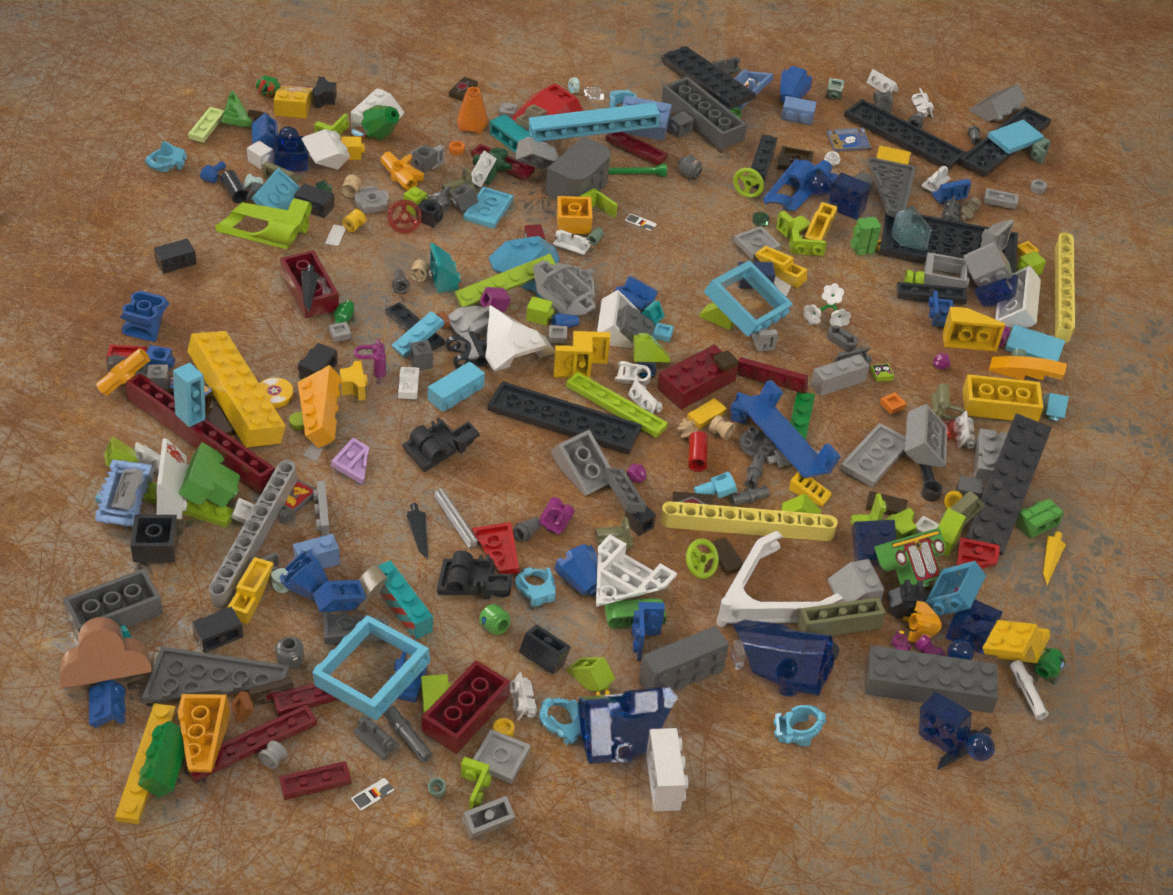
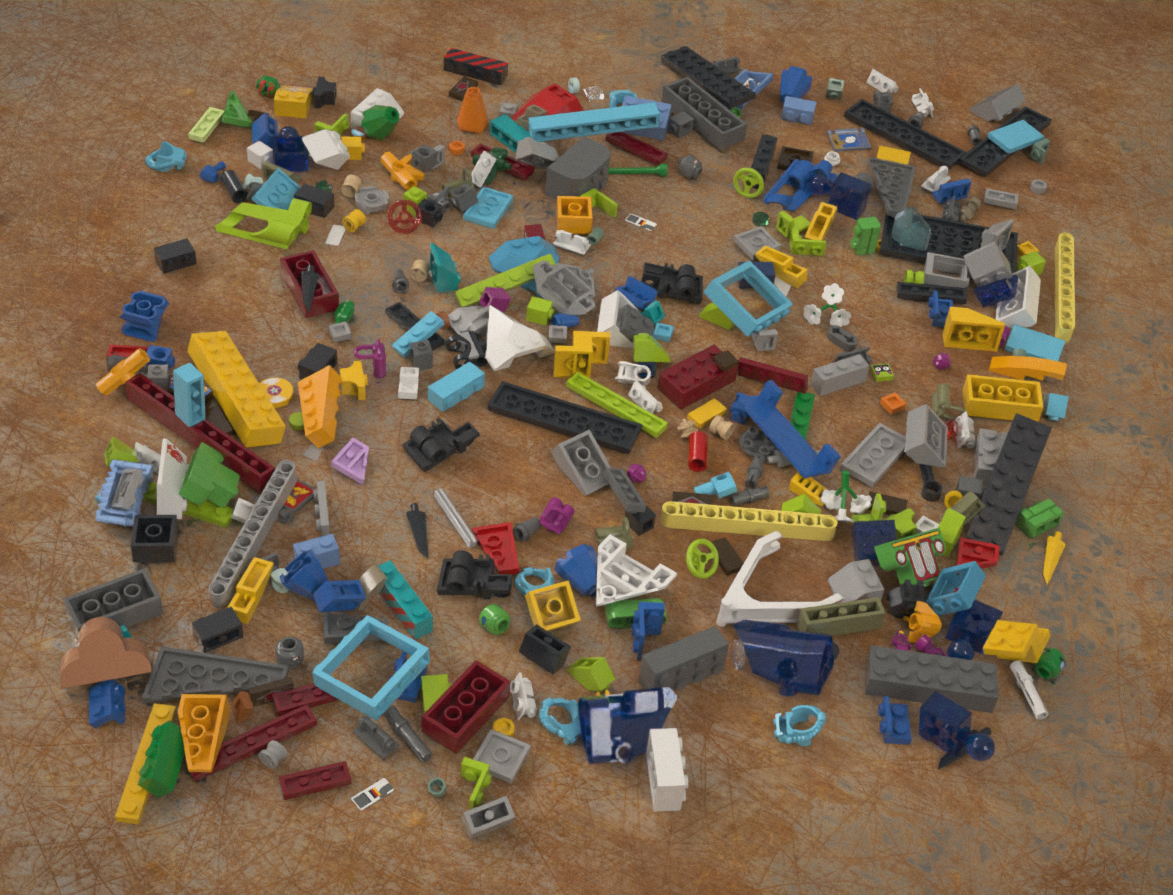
(475, 66): none -> black brick
(553, 606): none -> yellow brick
(676, 283): none -> black plate
(834, 501): none -> white plant
(895, 722): none -> blue bracket

